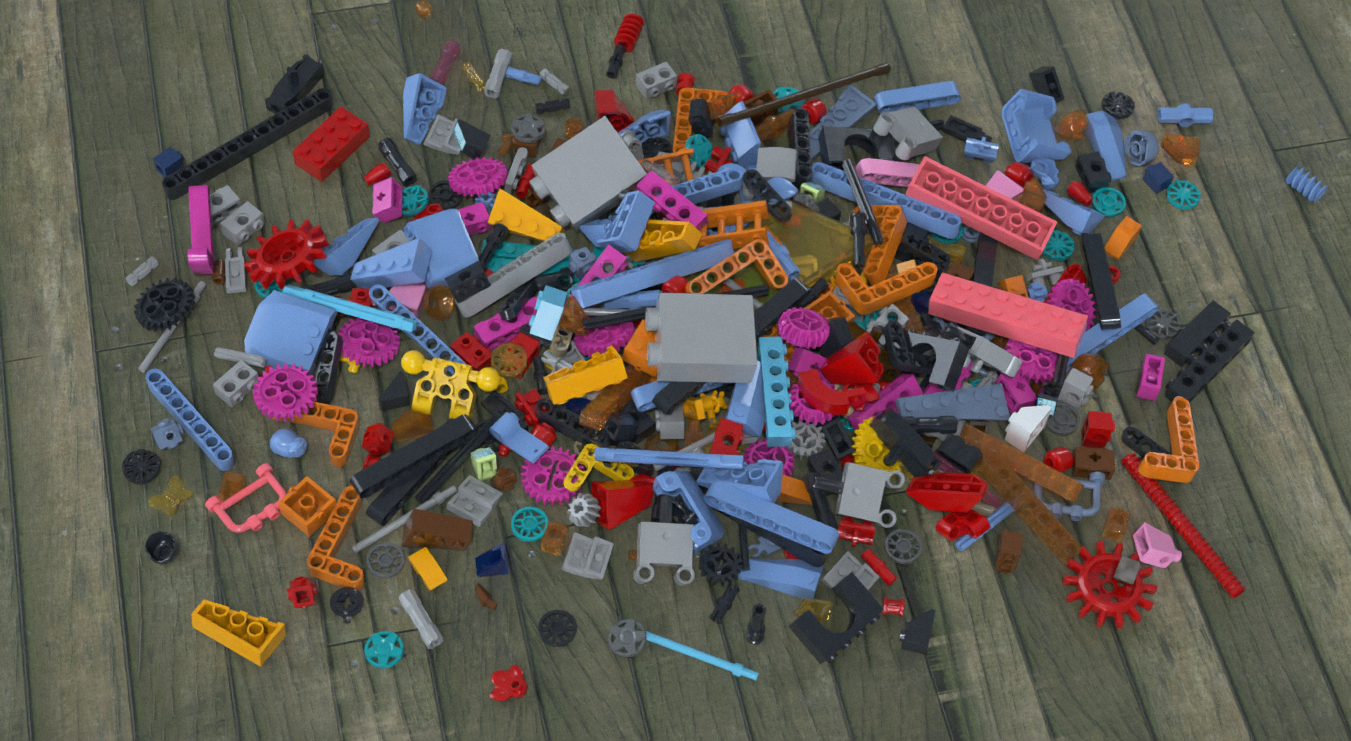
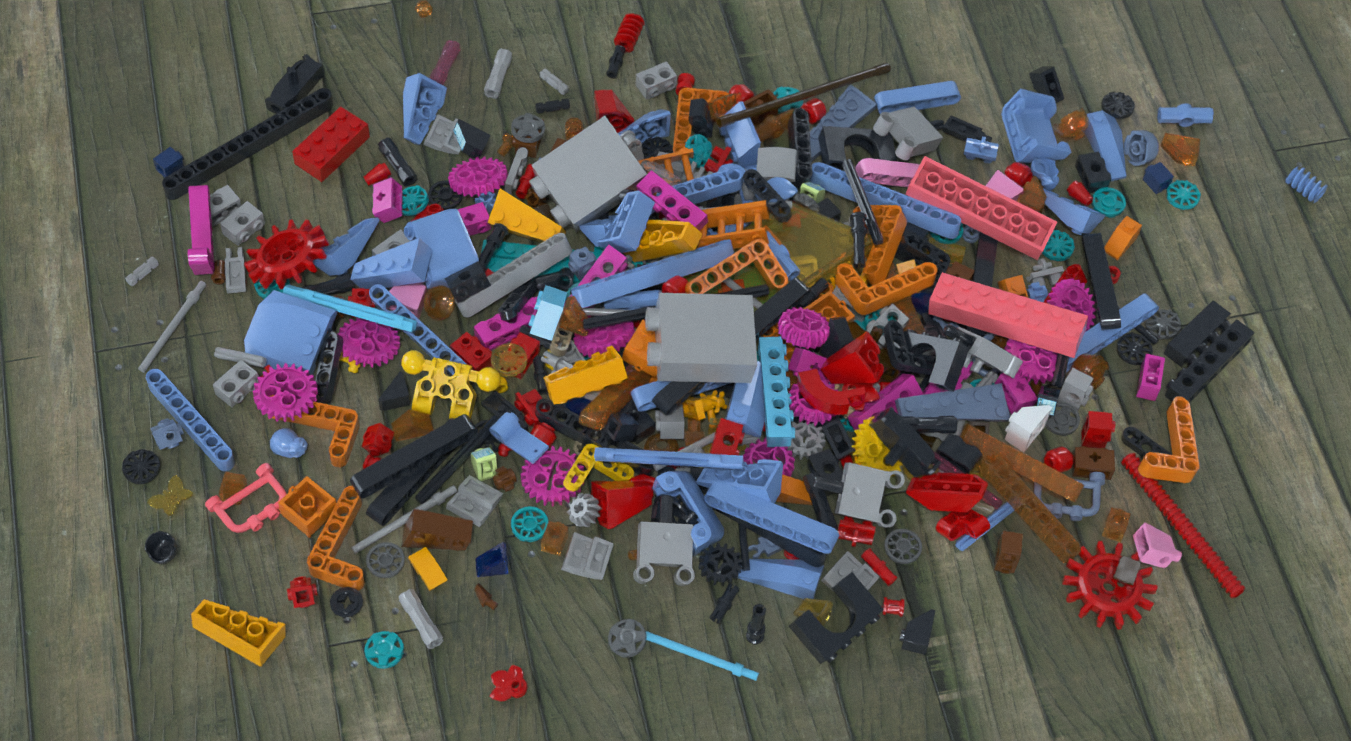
(164, 304): black gear -> none
(473, 75): clear yellow axle -> none
(523, 76): medium blue axle -> none
(557, 628): black wheel -> none
(1134, 348): none -> black wheel

